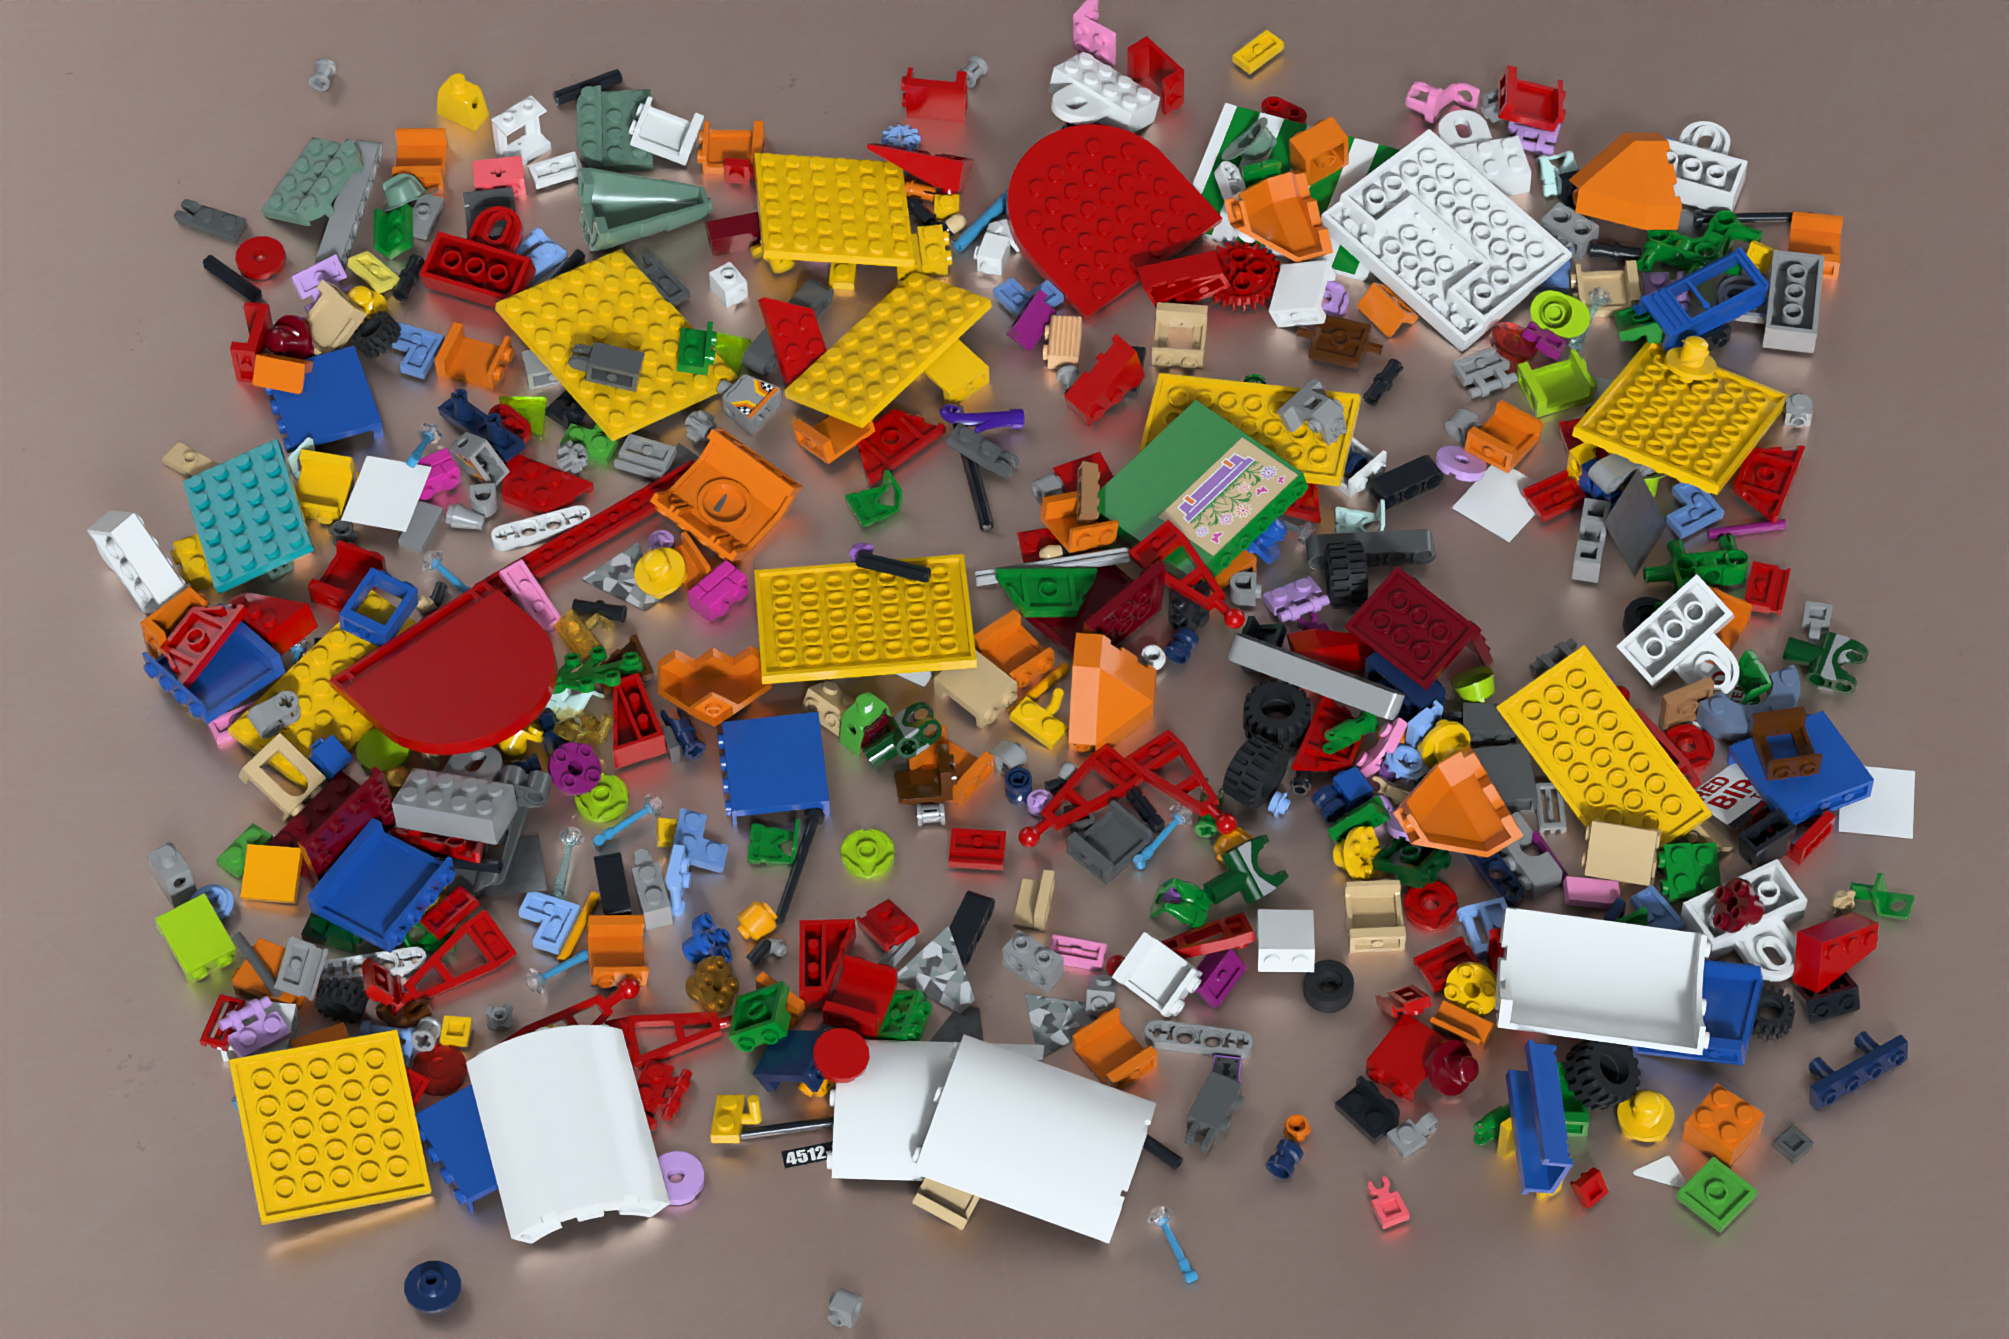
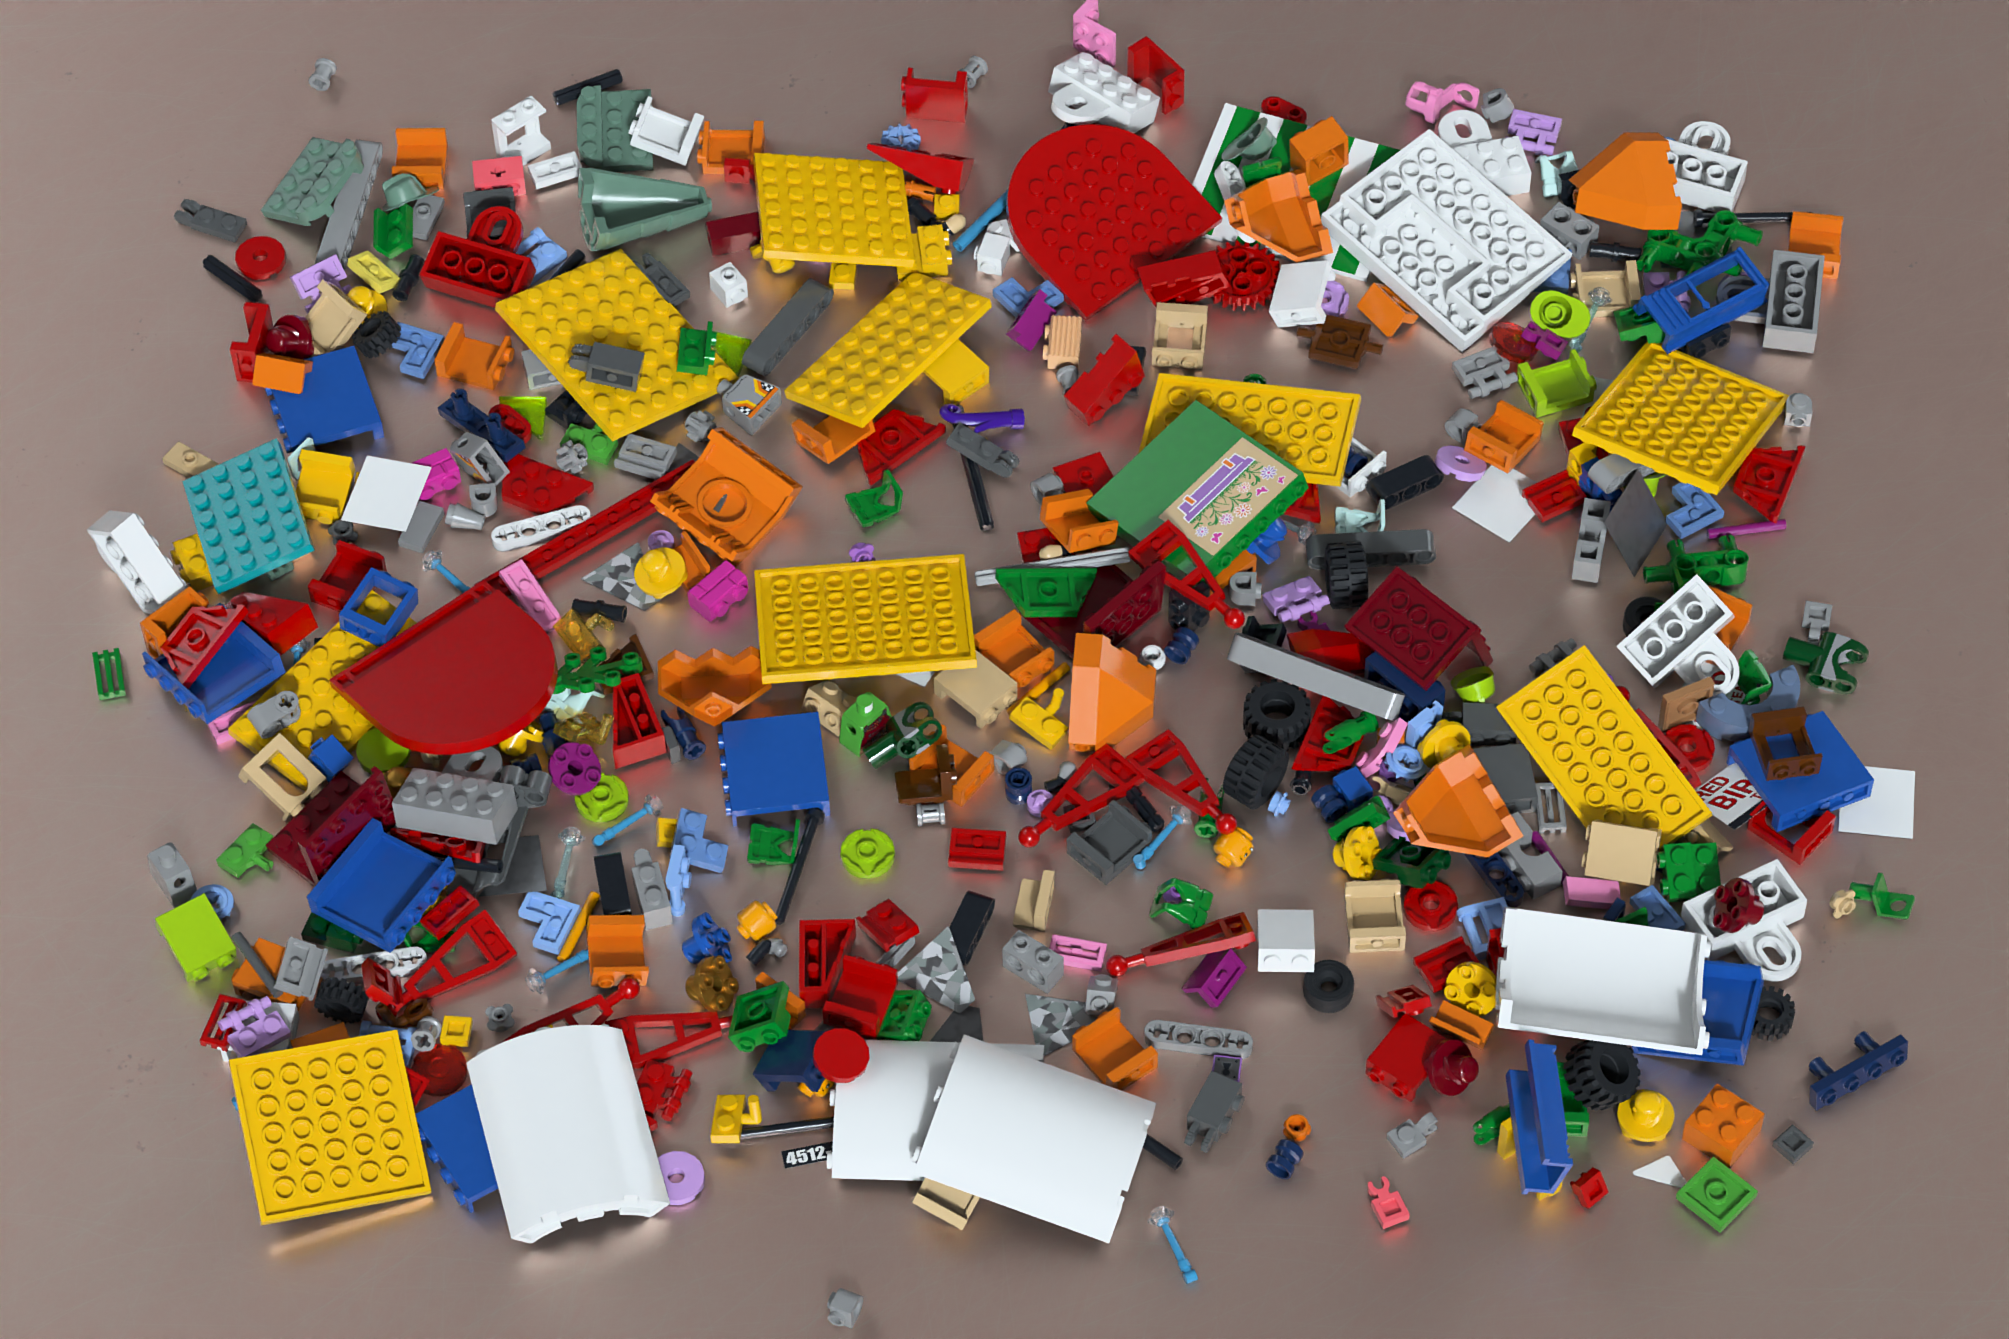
(106, 657): none -> green tile
(271, 874): light orange tile -> none
(428, 435): piece -> none
(432, 1297): dark blue piece -> none
(433, 601): arm -> none
(462, 102): yellow torso -> none
(793, 336): red wing -> none
(893, 567): black axle -> none
(1087, 493): medium nougat piece -> none
(1158, 975): white panel -> none
(1243, 874): dark green connector -> none
(1258, 52): yellow plate -> none
(1317, 409): light grey tile -> none
(1369, 1110): black bracket -> none
(1383, 382): black pin -> none
(1530, 102): red panel -> none
(1691, 360): yellow plate -> none
(1761, 256): yellow plate -> none
(1766, 839): black torso -> none
(1767, 587): red plate -> none
(1832, 949): red wedge -> none
(1832, 1001): black bracket -> none

